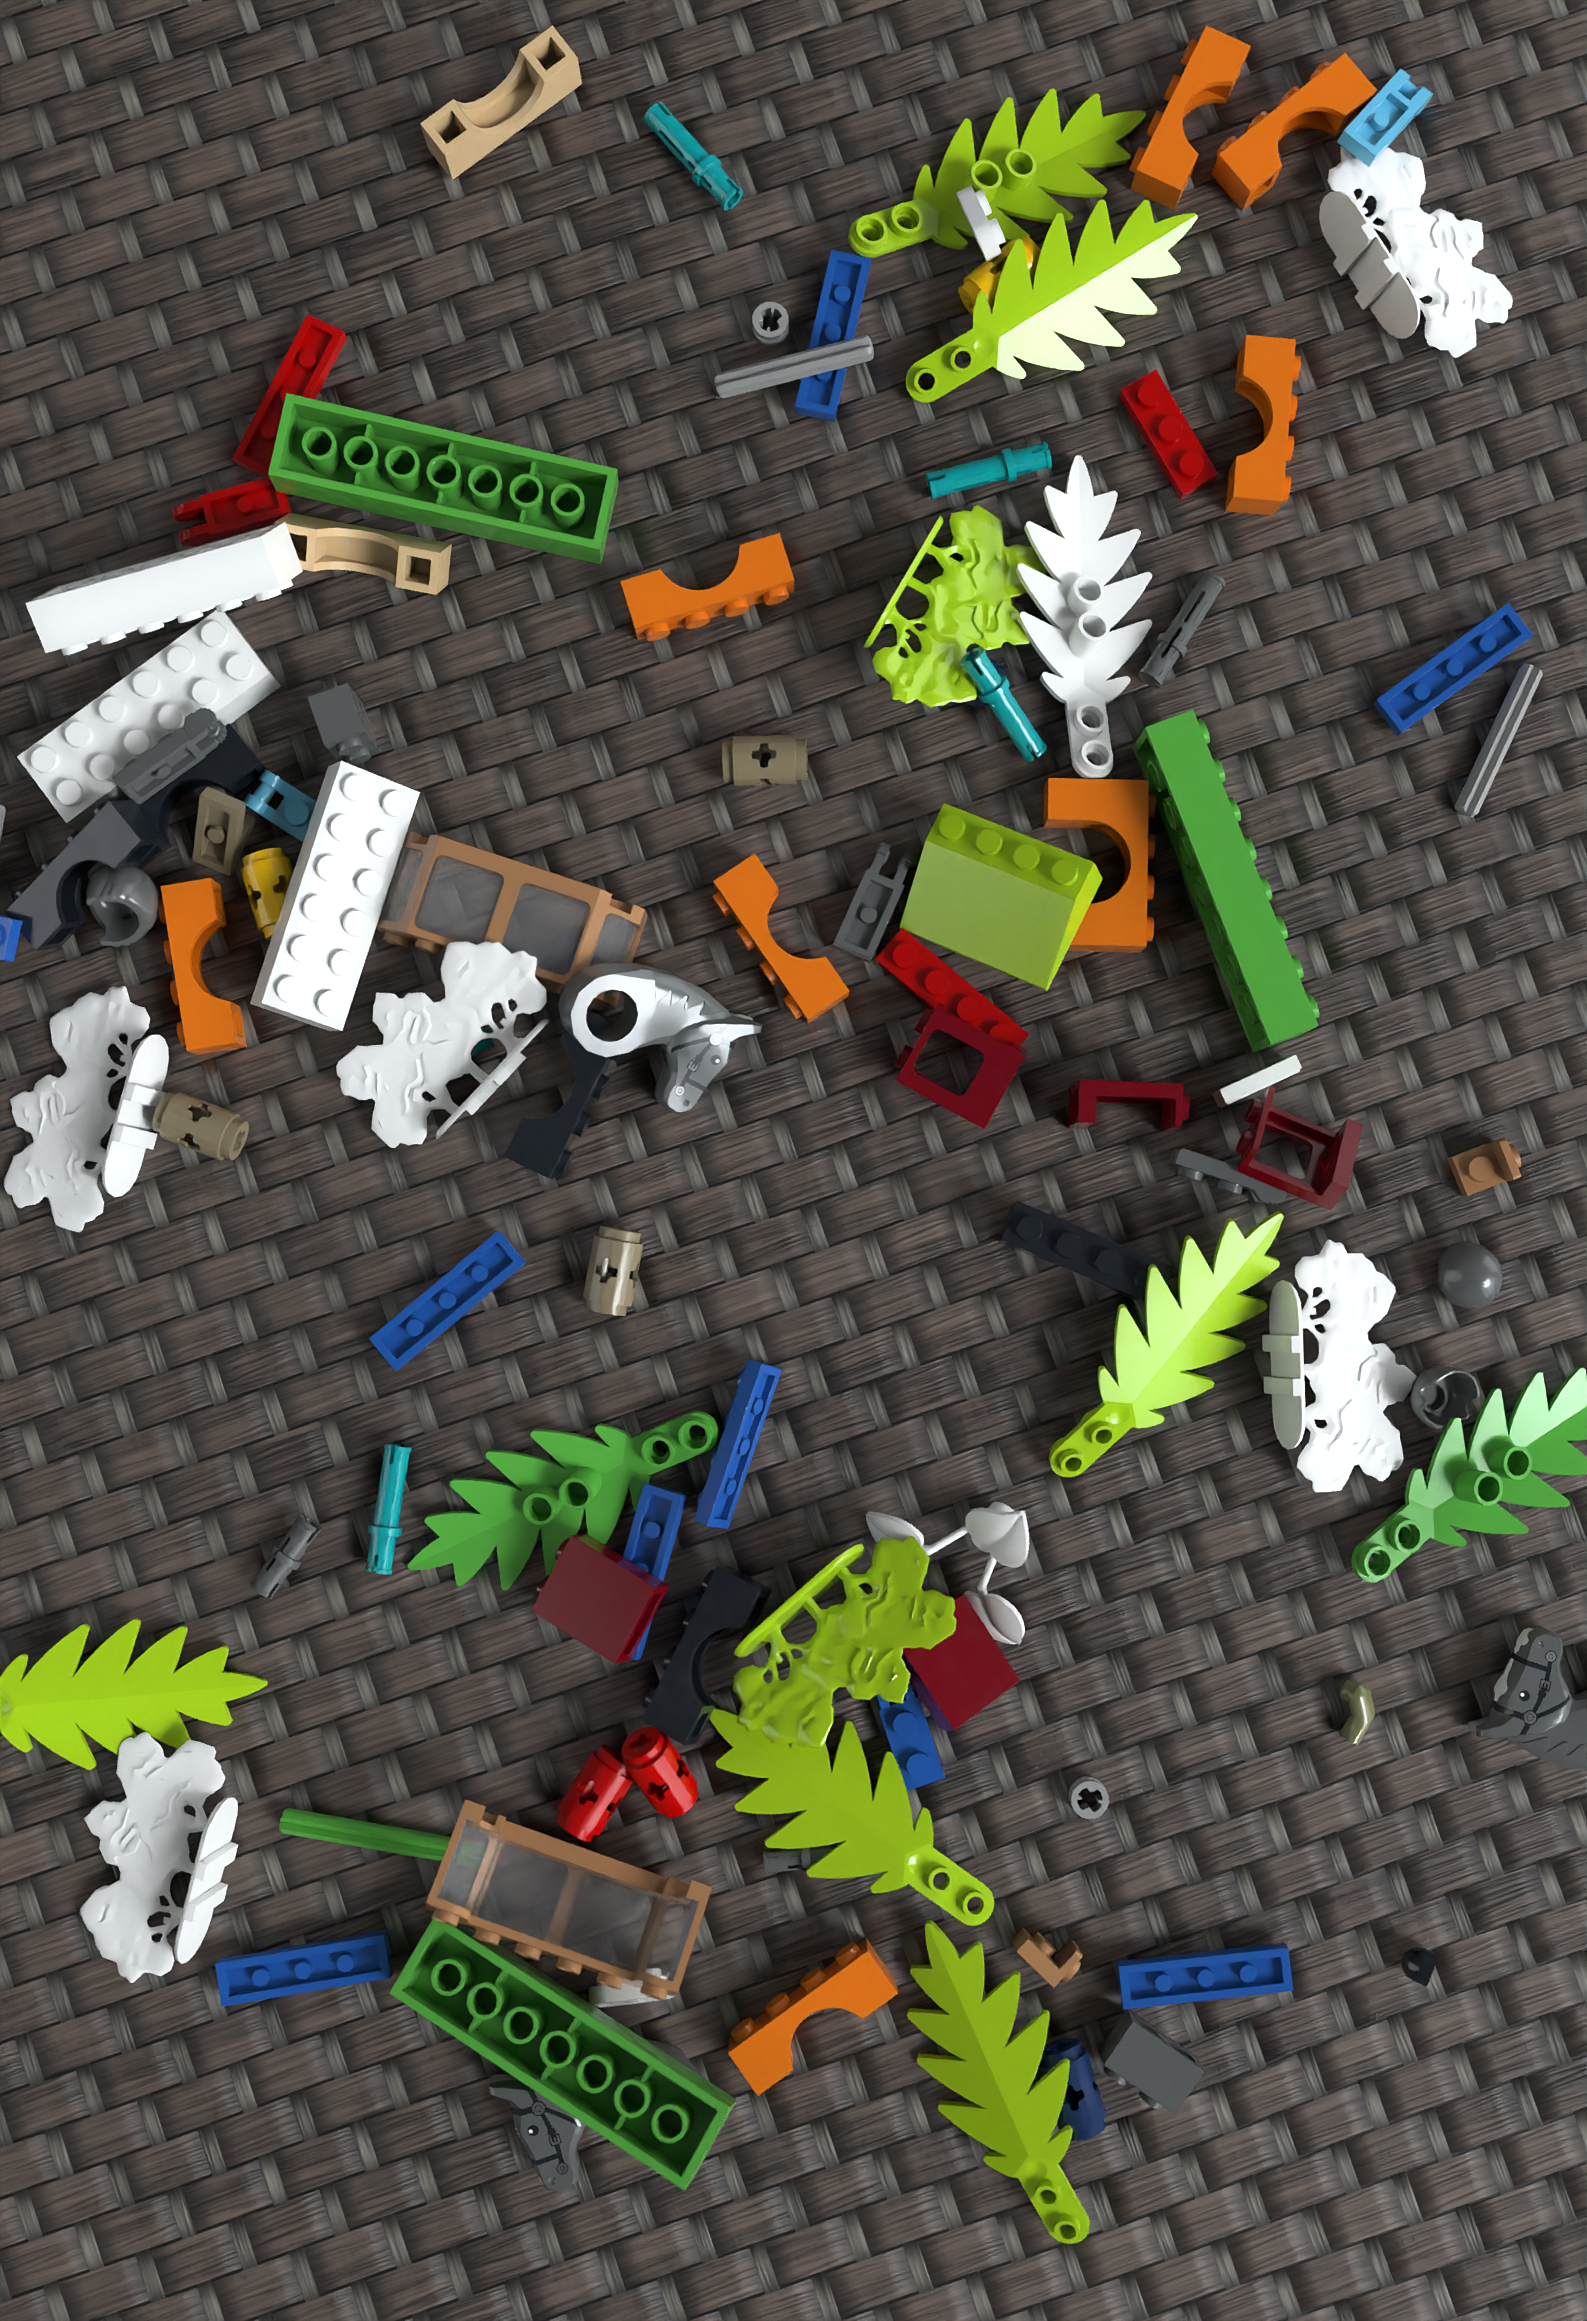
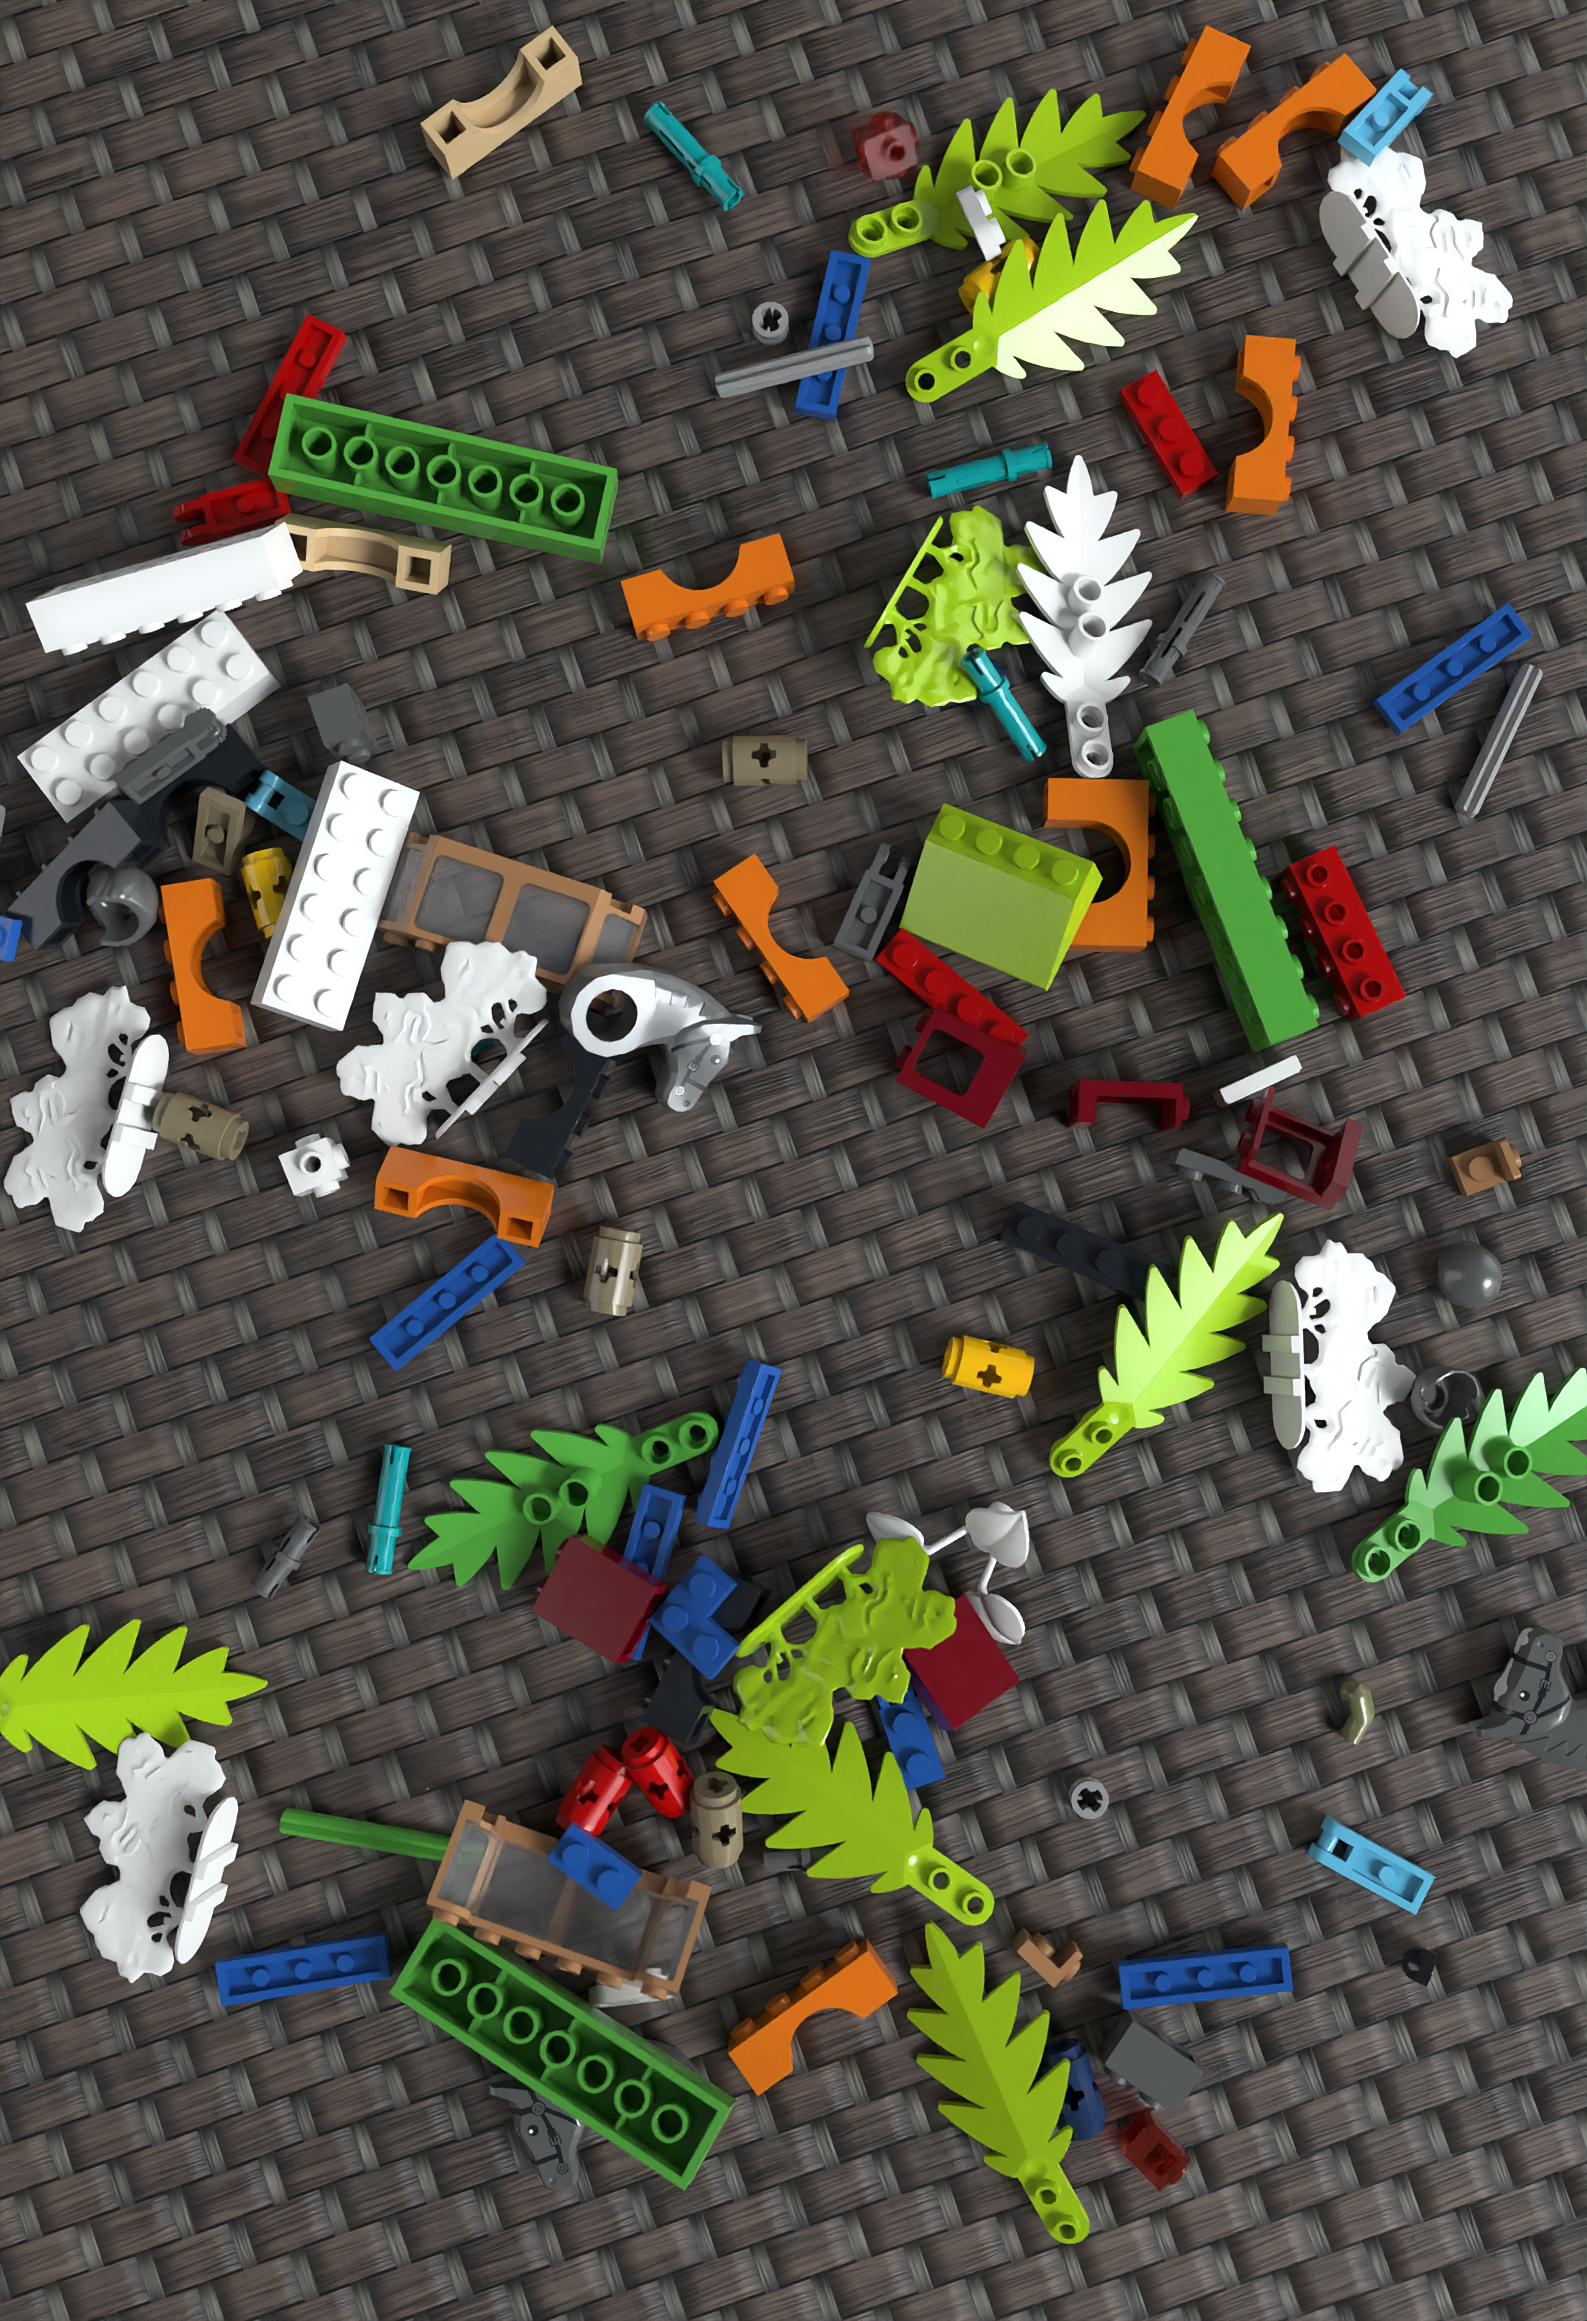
(300, 1166): none -> white brick
(419, 1181): none -> orange arch
(594, 1865): none -> blue plate
(687, 1619): none -> blue plate
(716, 1819): none -> dark tan piece
(886, 146): none -> clear red brick
(967, 1364): none -> yellow piece
(1159, 2167): none -> clear red brick
(1341, 934): none -> red brick
(1372, 1865): none -> medium azure plate

